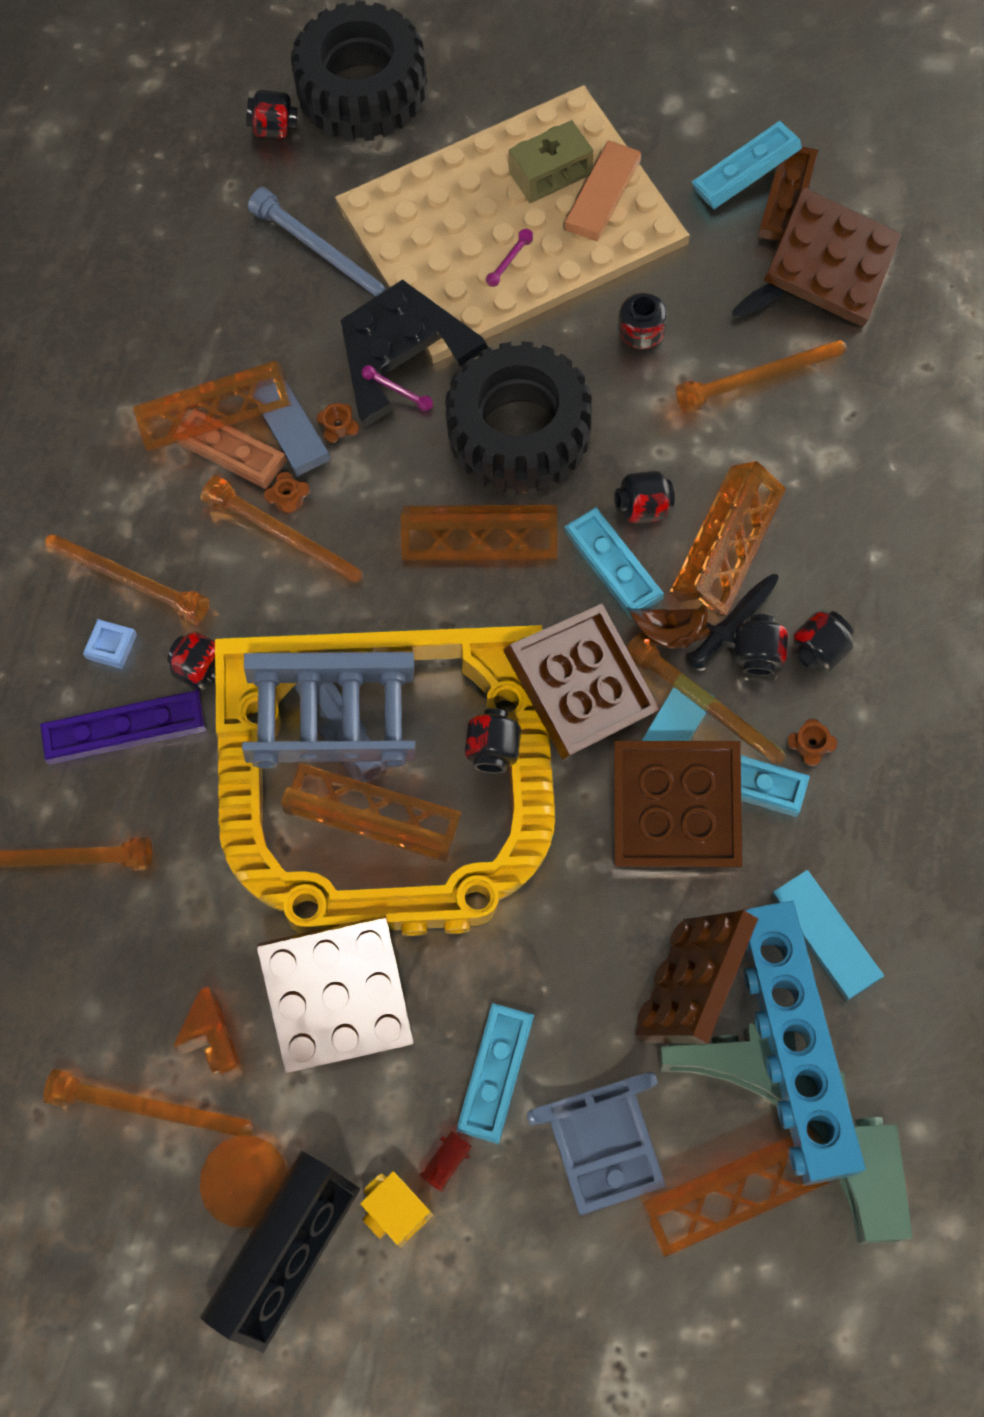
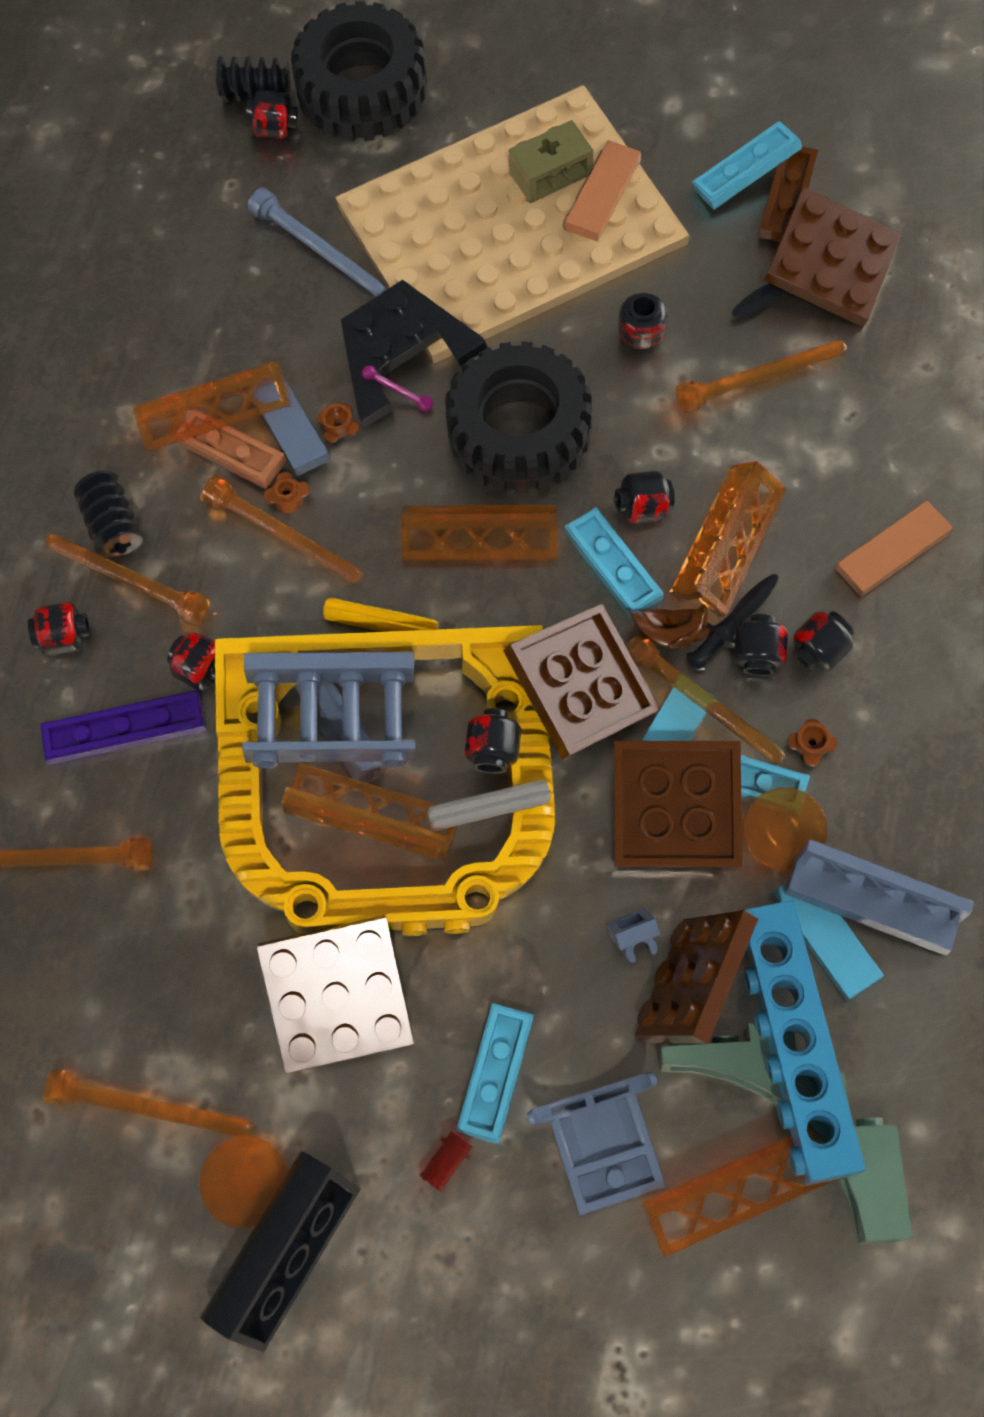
(58, 629): none -> black head
(107, 515): none -> black piece
(109, 644): light blue tile -> none
(208, 1026): clear orange slope -> none
(247, 80): none -> black piece
(374, 617): none -> yellow axle
(393, 1209): yellow brick -> none
(488, 805): none -> light grey axle
(525, 238): magenta hinge -> none
(633, 929): none -> sand blue tile
(781, 825): none -> clear orange tile
(877, 897): none -> sand blue fence
(894, 548): none -> nougat tile

